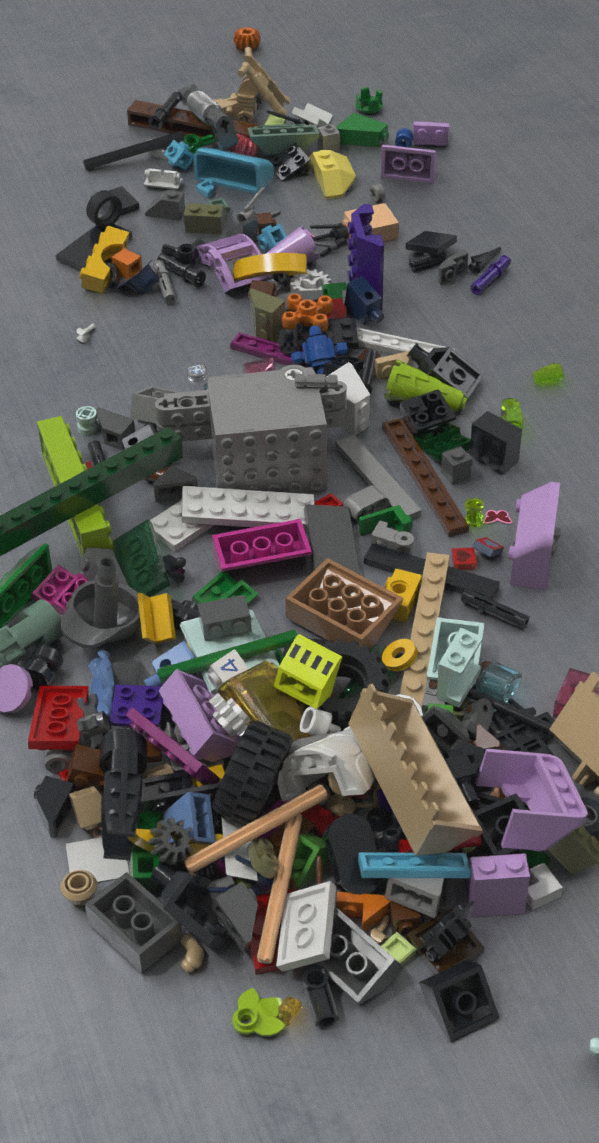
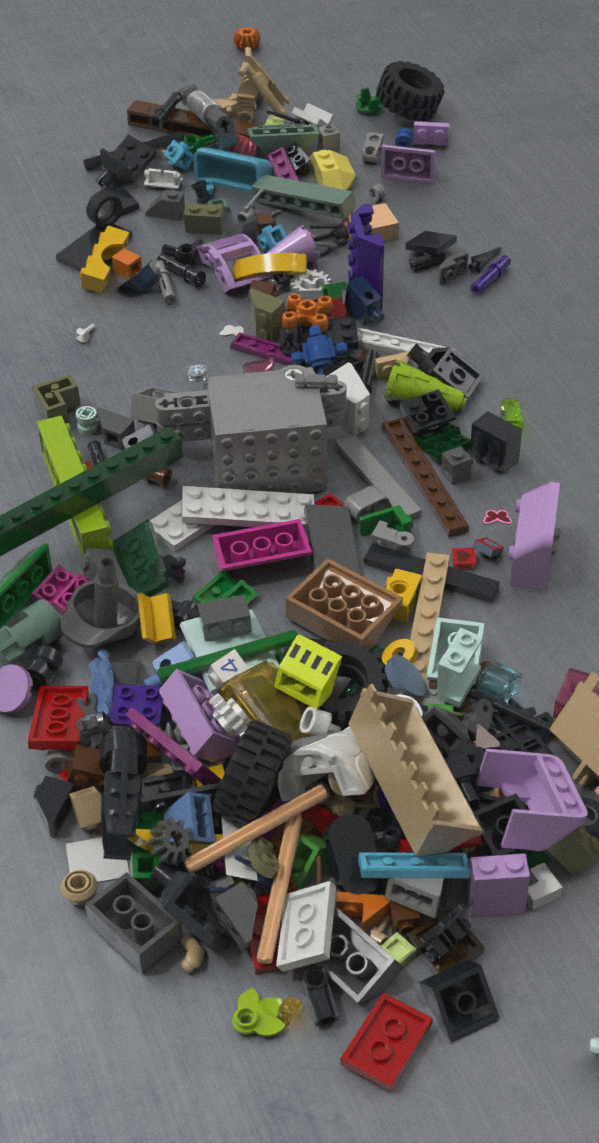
(56, 397): none -> olive brick
(114, 276): black arm -> none
(125, 162): none -> black plate
(170, 484): dark grey slope -> none
(201, 191): none -> black bush
(229, 329): none -> white sticker
(282, 164): none -> magenta tile
(305, 196): none -> sand green brick
(362, 131): green slope -> none
(372, 149): none -> light grey leg
(386, 1041): none -> red plate
(405, 676): none -> sand blue tile
(410, 91): none -> black tyre
(474, 511): clear neon green bush -> none
(486, 604): black pin -> none
(549, 373): clear neon green cone -> none

